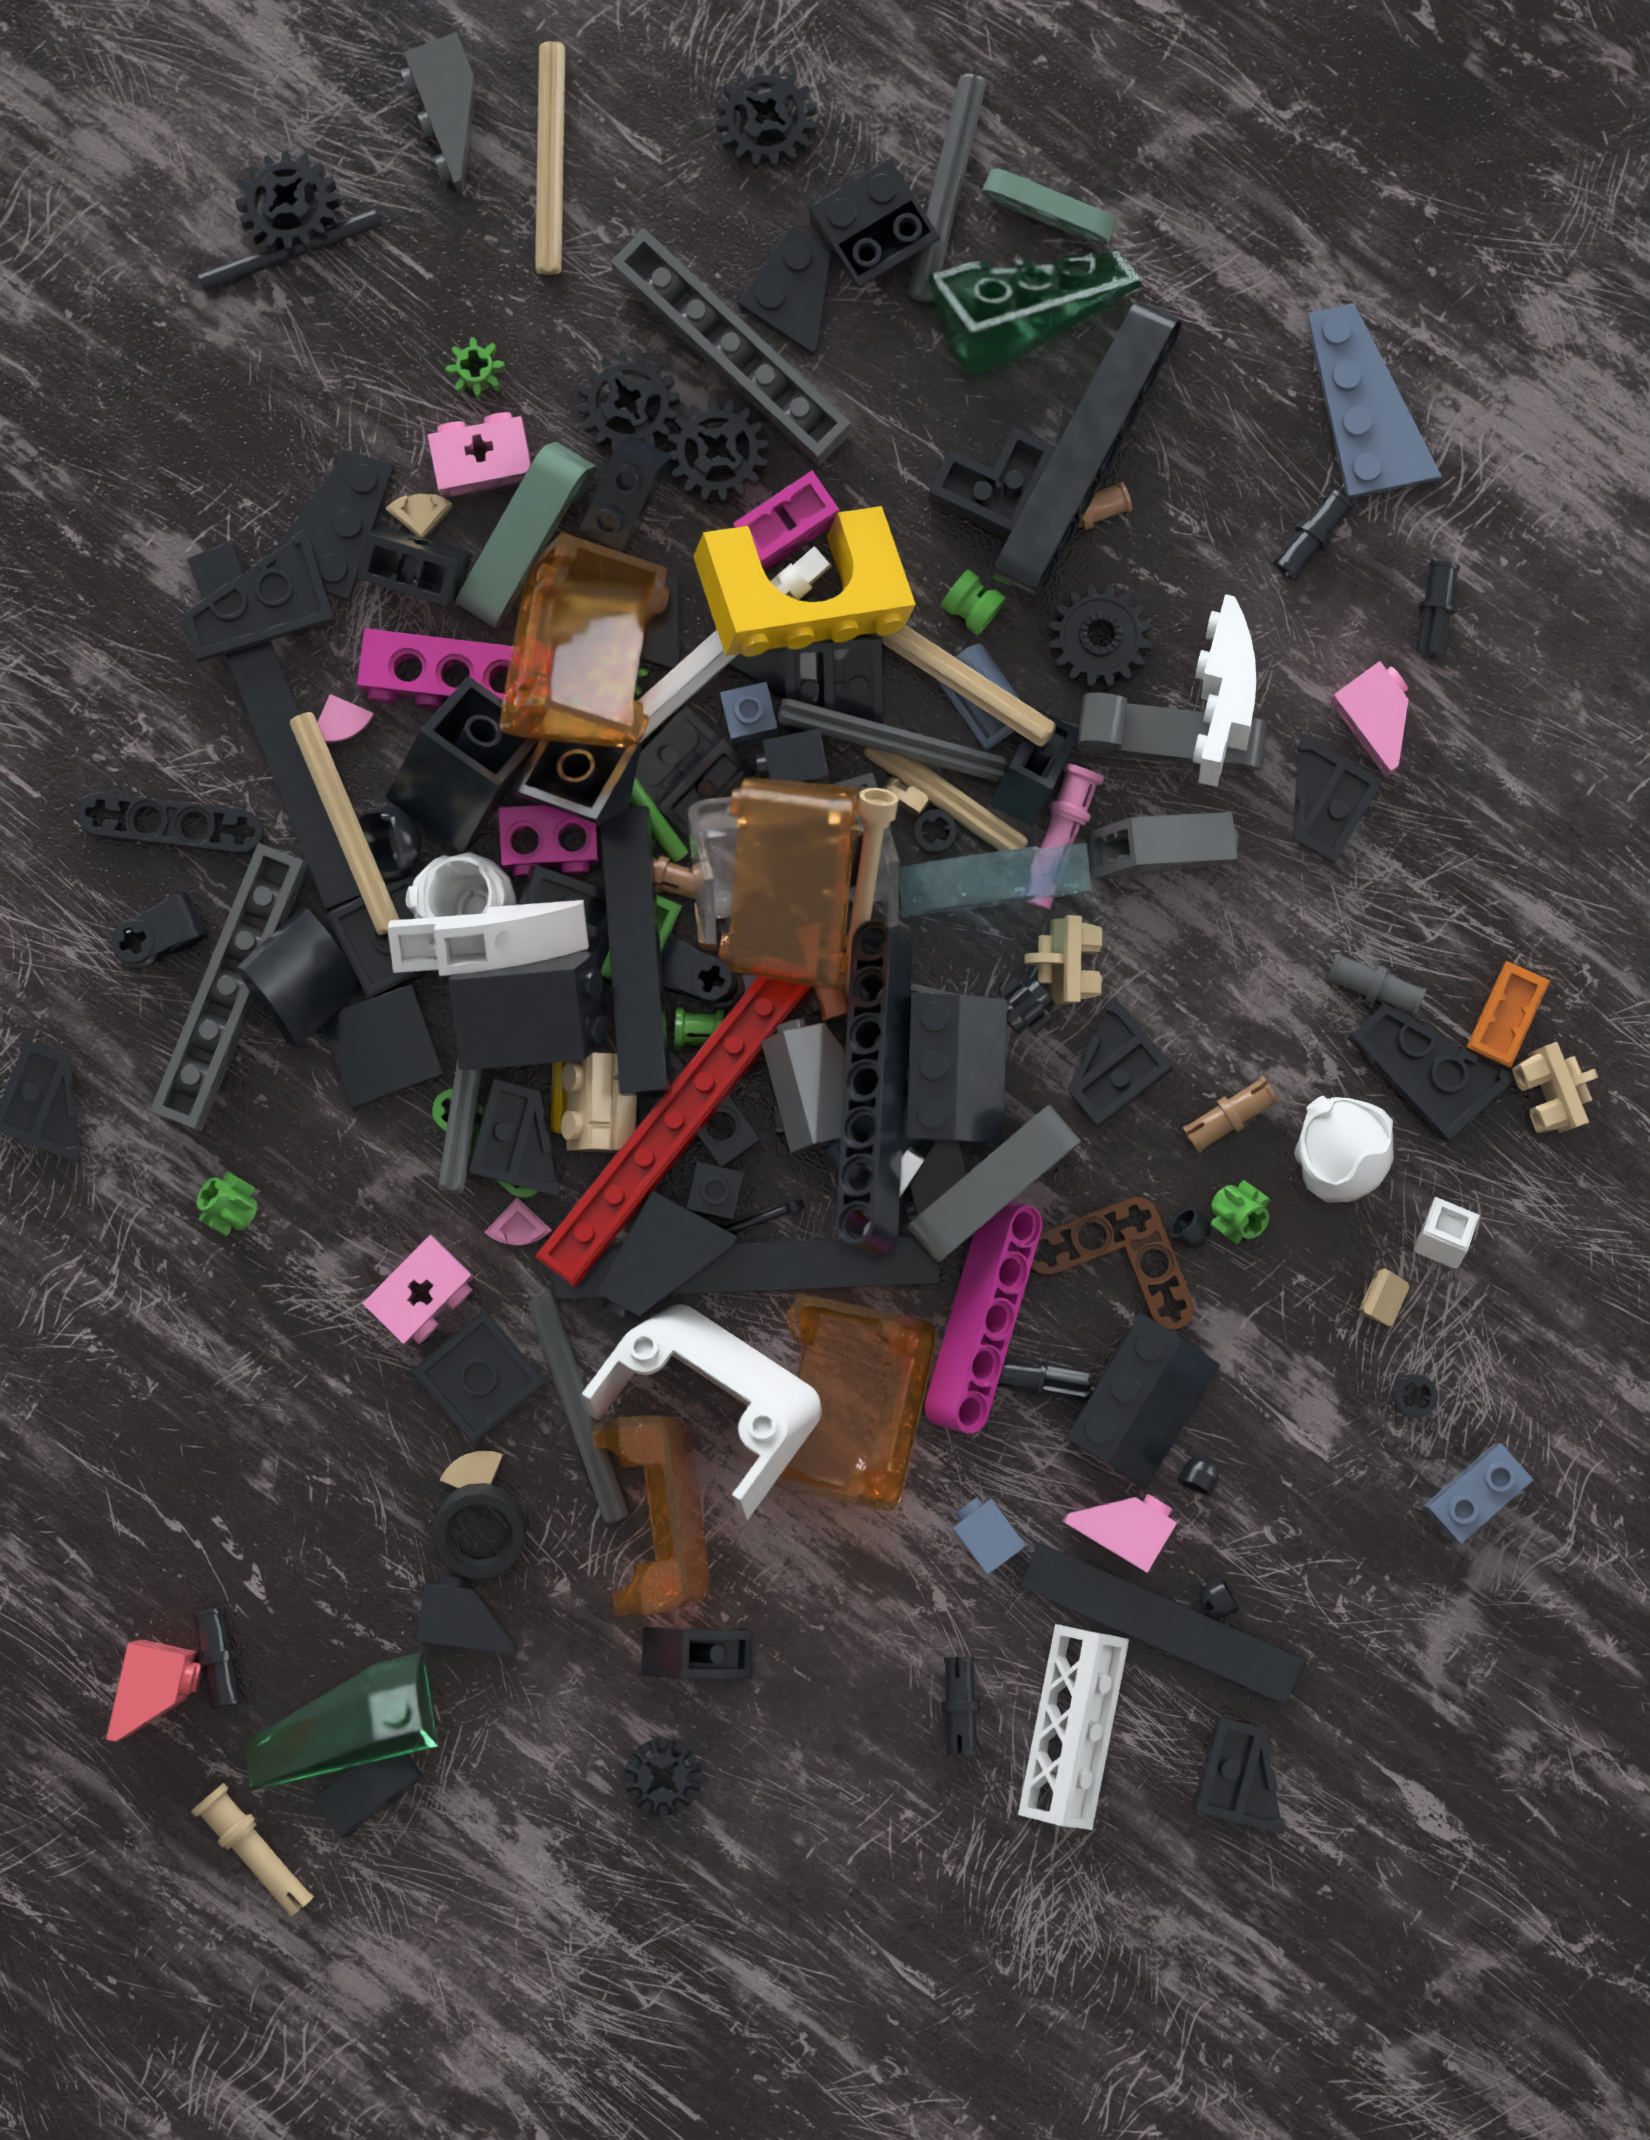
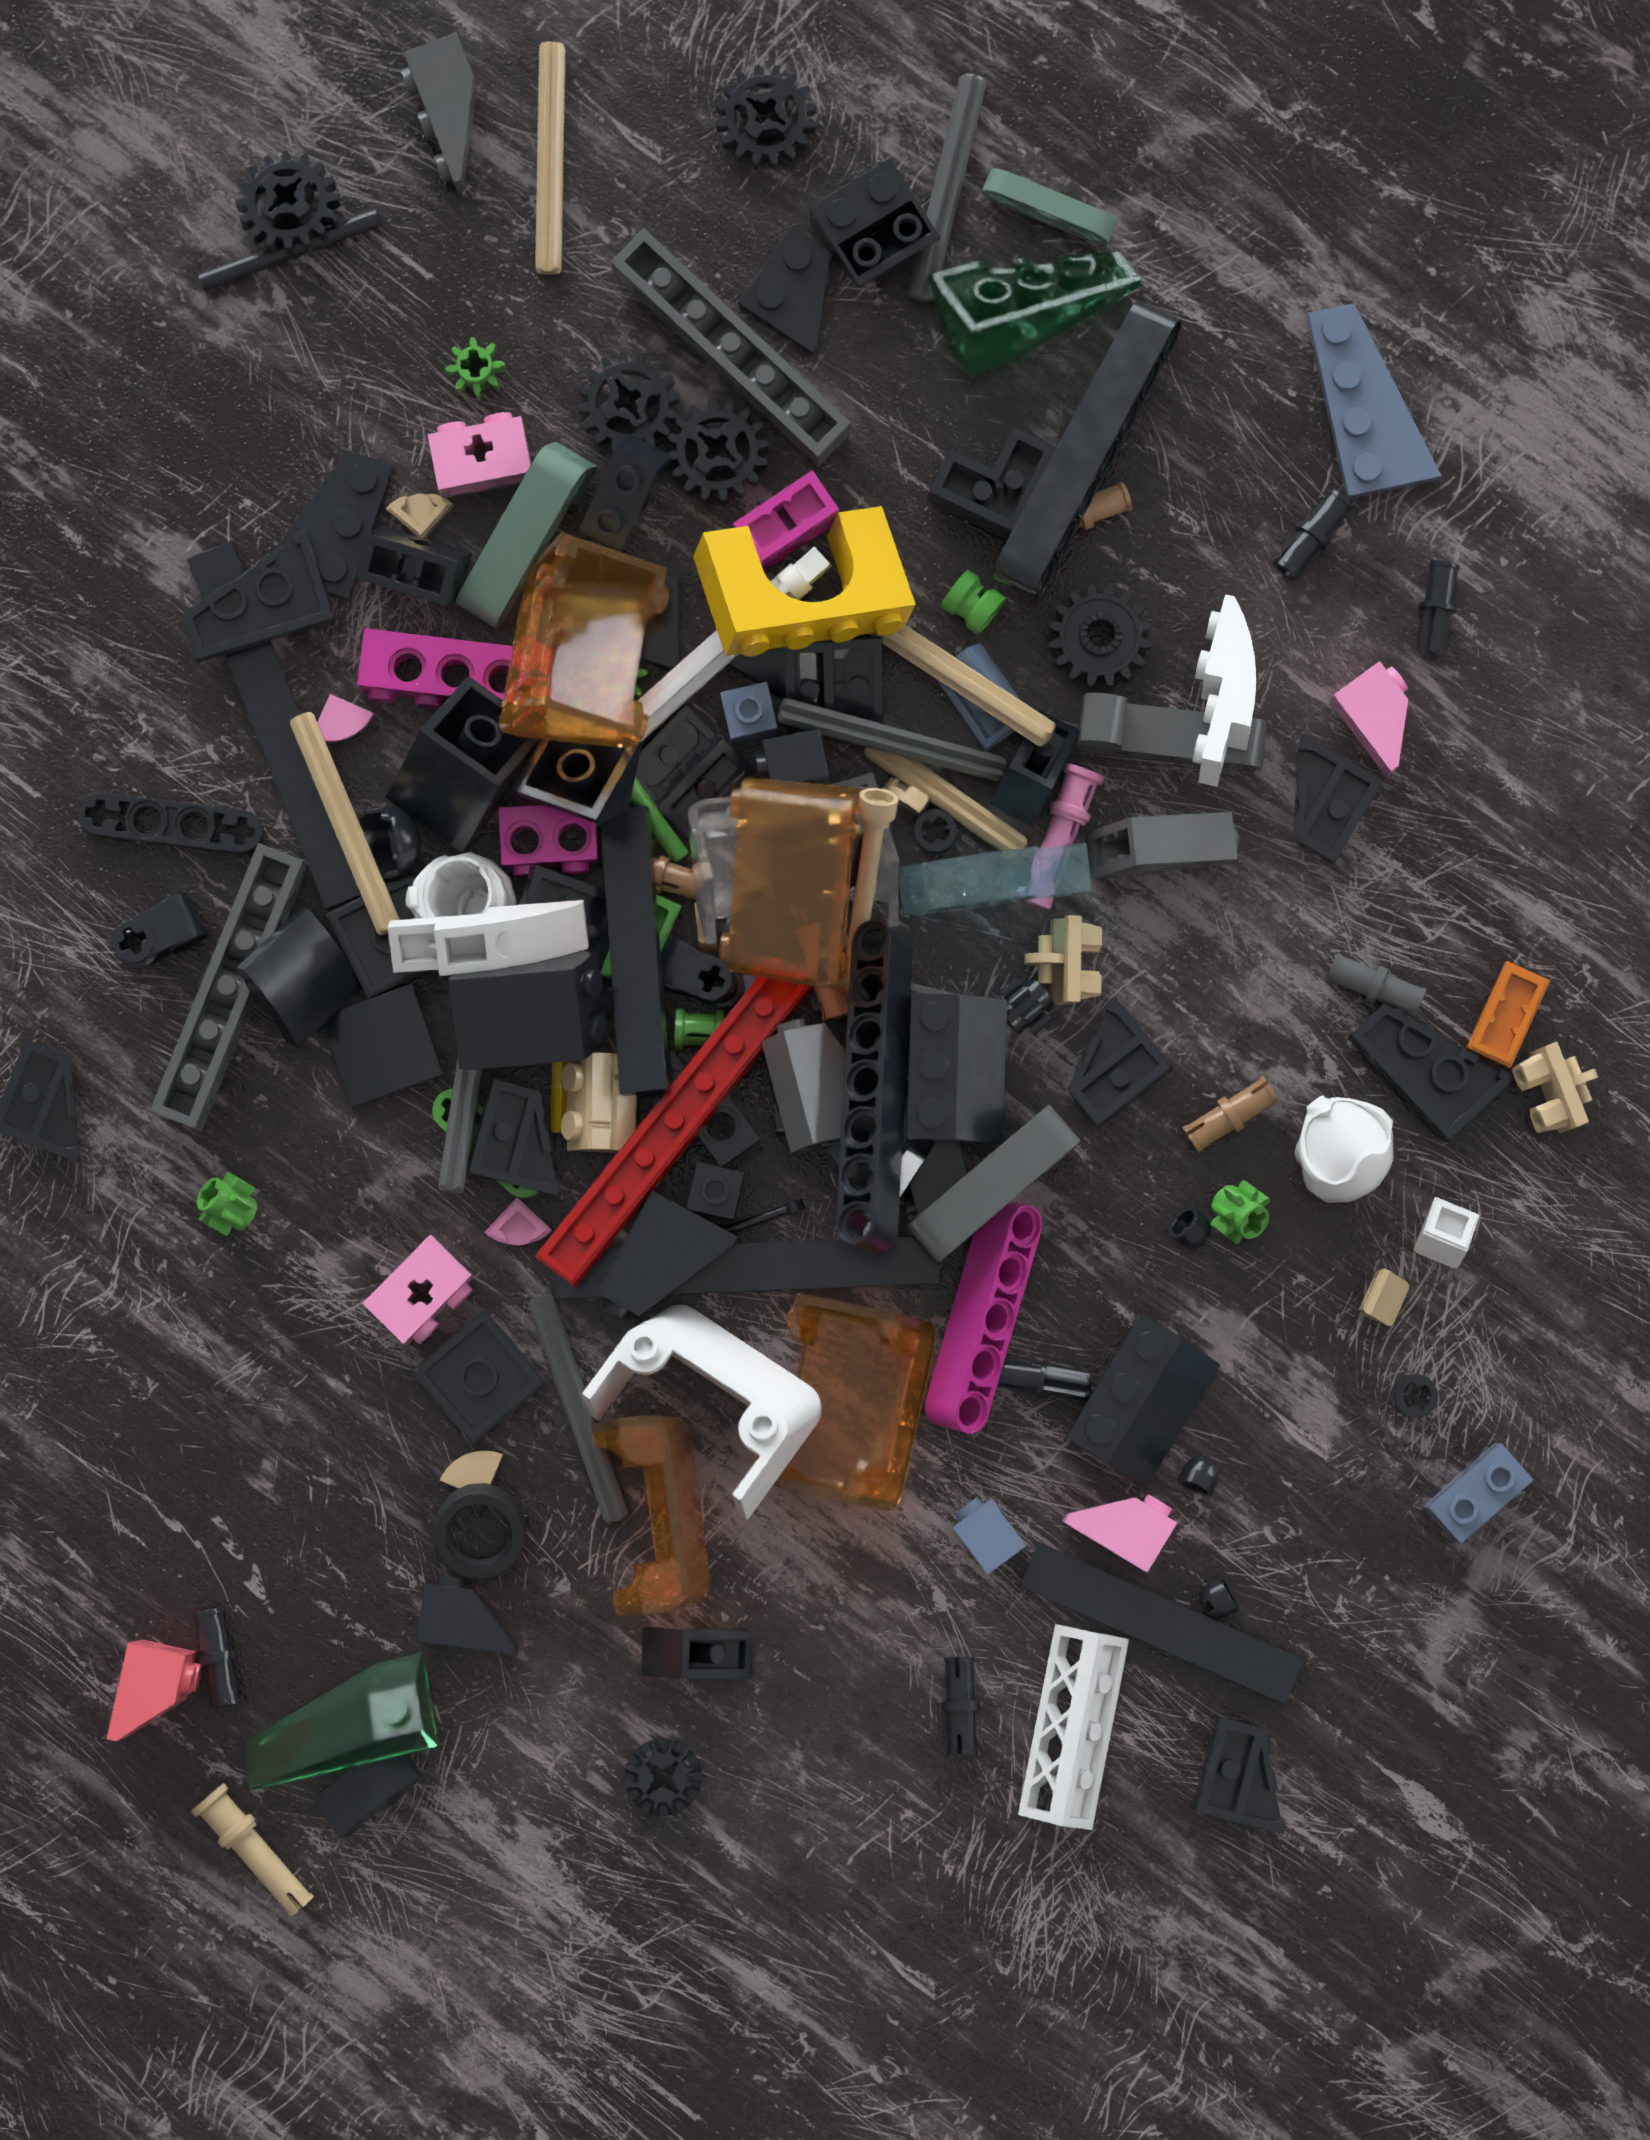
(1135, 1246): reddish brown beam -> none

